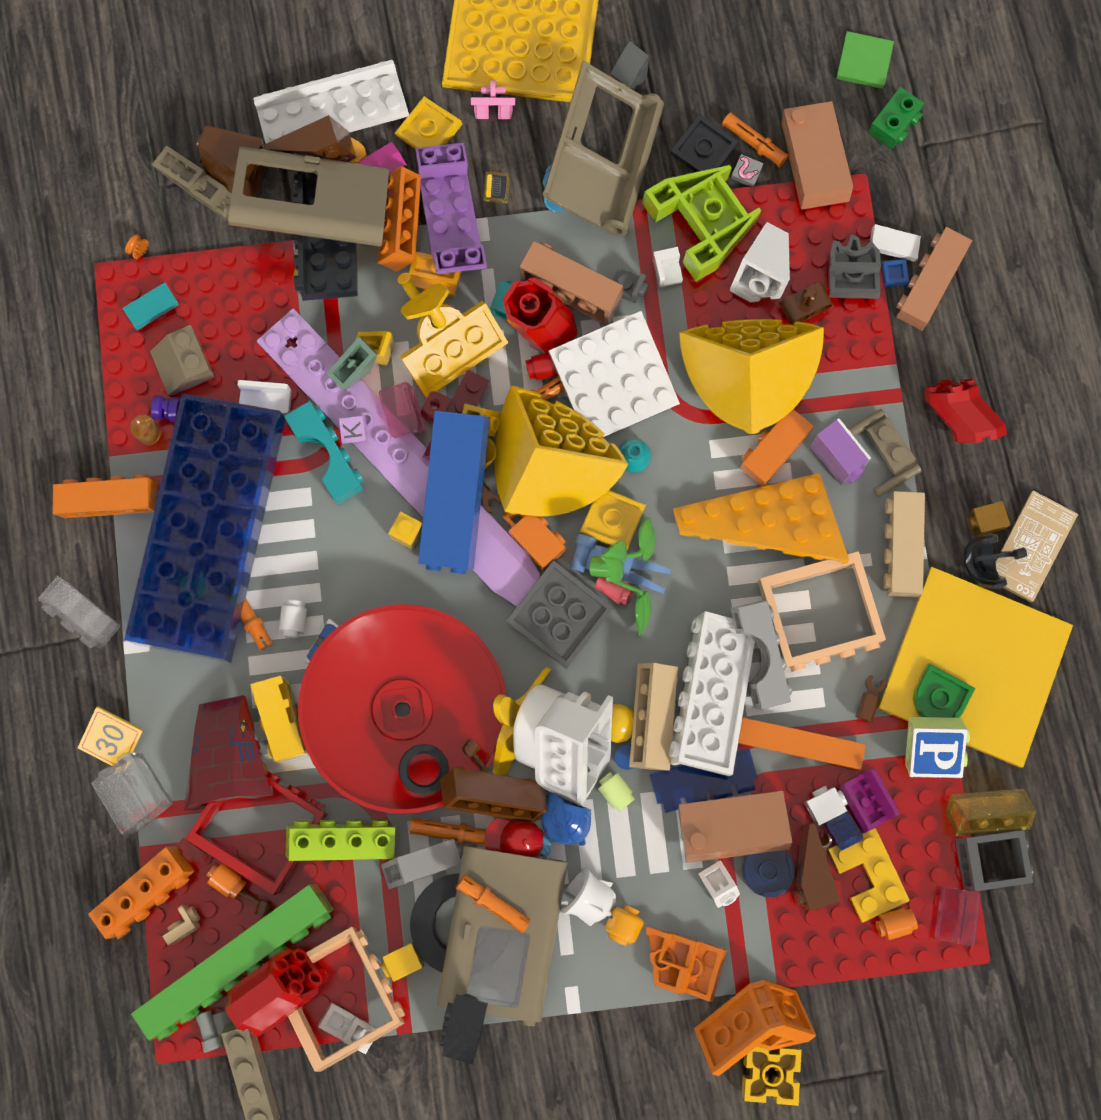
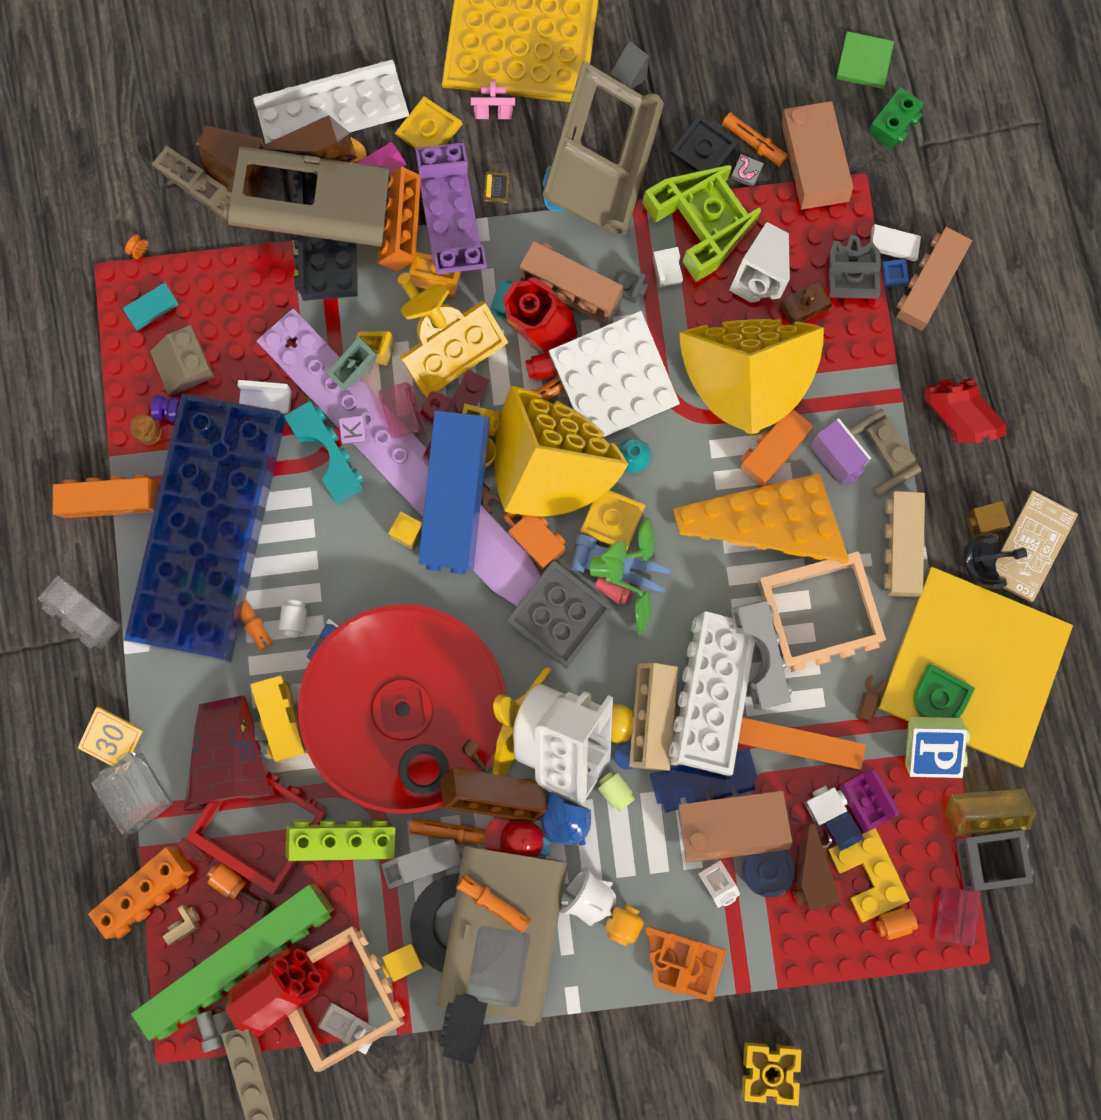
(755, 1017): orange bracket -> none

